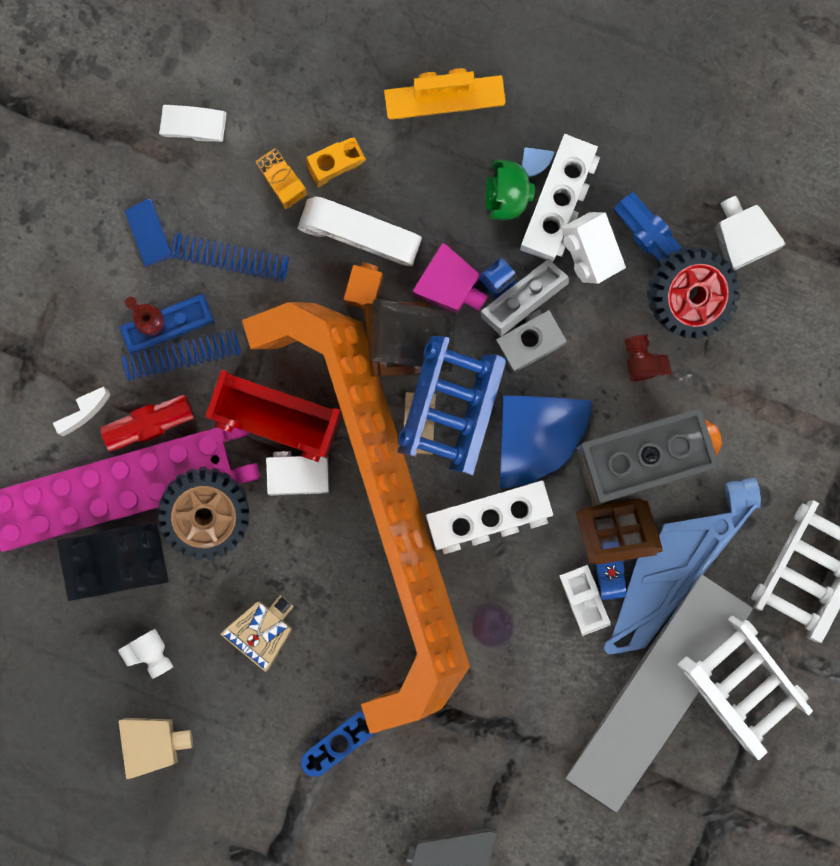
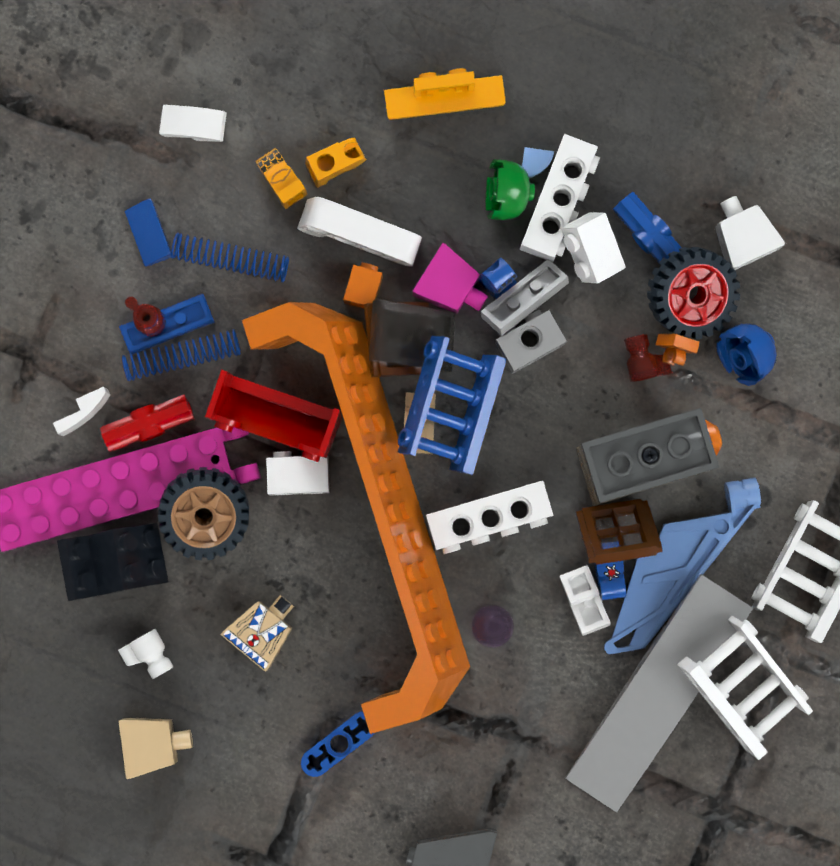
(538, 436): blue brick -> none
(676, 348): none -> orange tile
(747, 351): none -> blue cylinder

